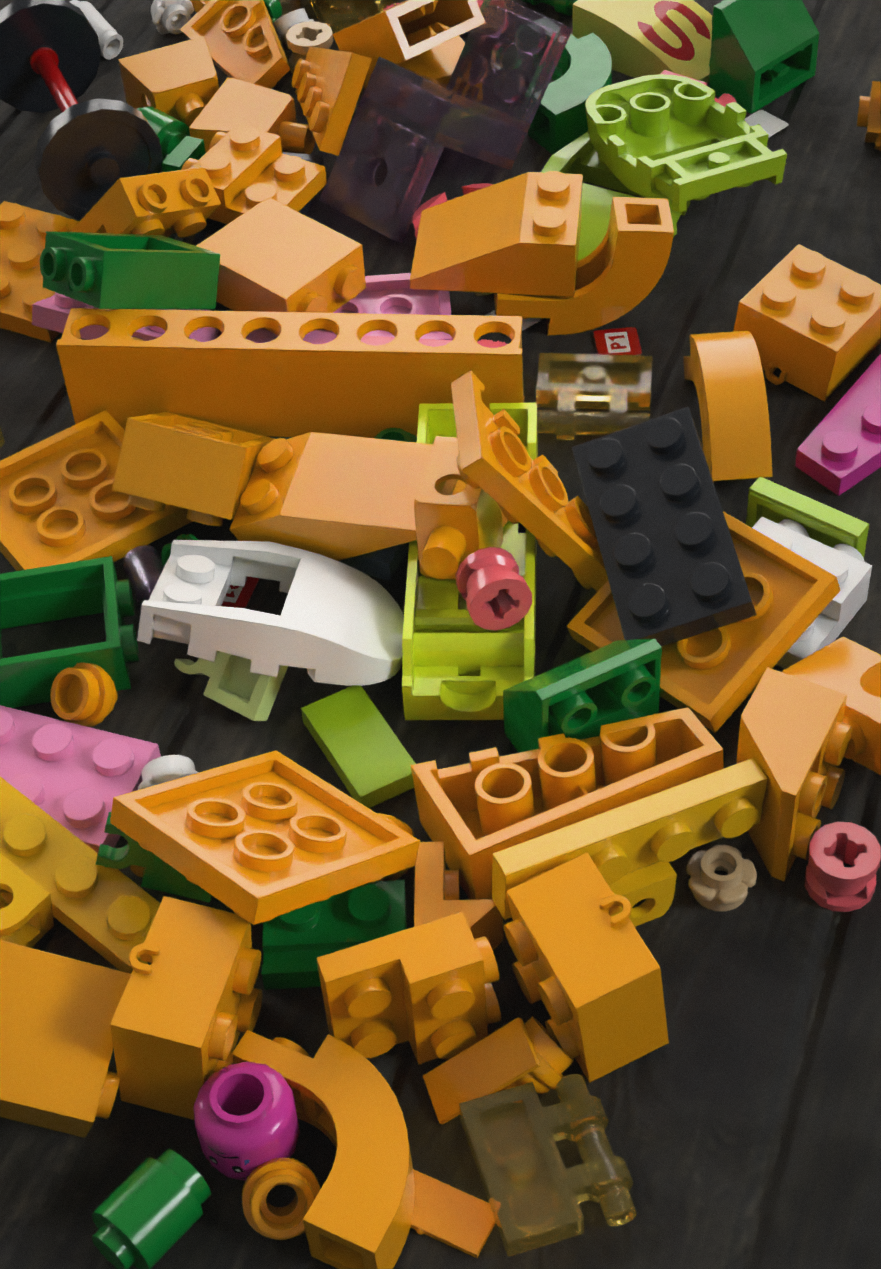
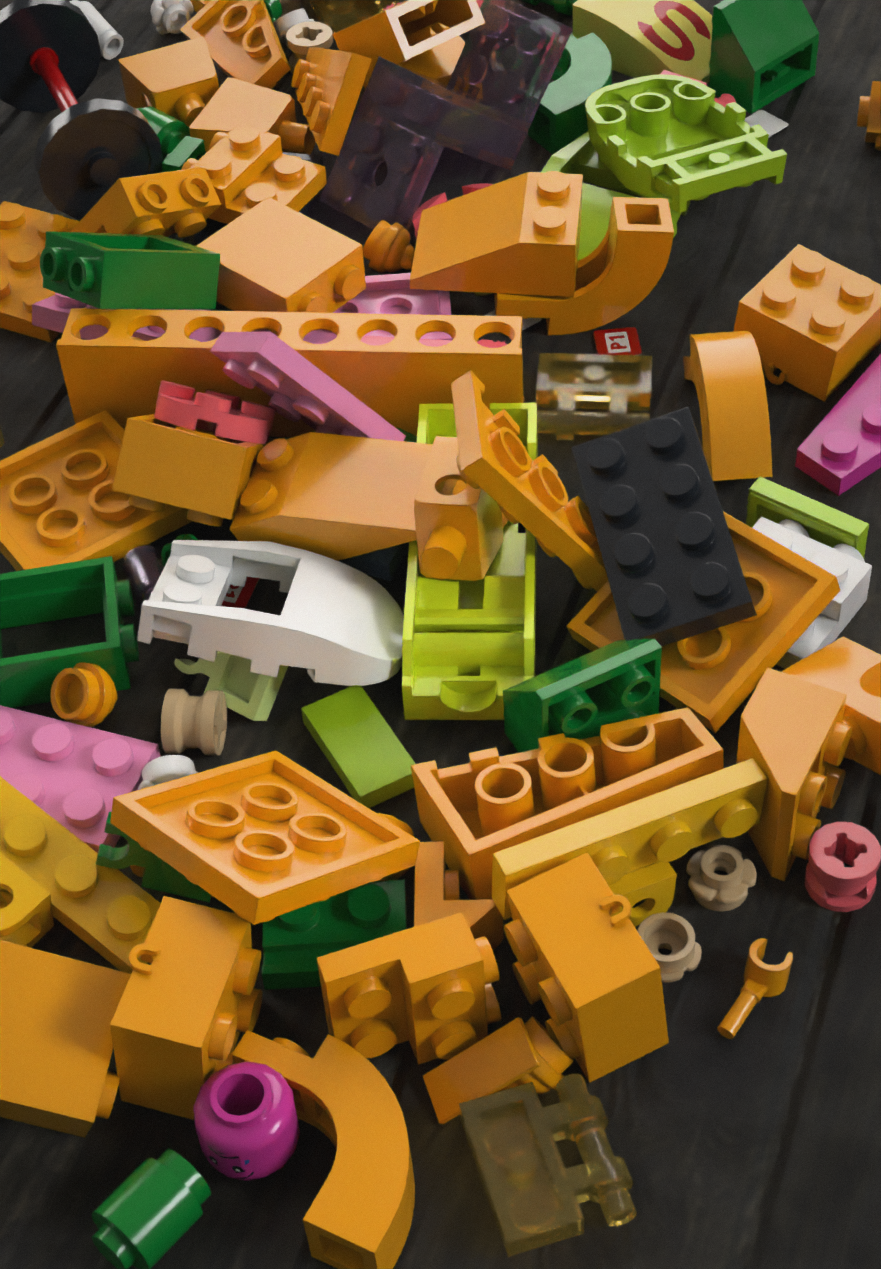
(194, 721): none -> tan wheel
(214, 412): none -> coral plate
(273, 1221): light orange plate -> none
(298, 386): none -> bright pink plate
(389, 248): none -> light orange plate
(451, 1215): light orange window -> none
(493, 588): coral wheel -> none
(672, 933): none -> tan plate
(760, 981): none -> light orange hand

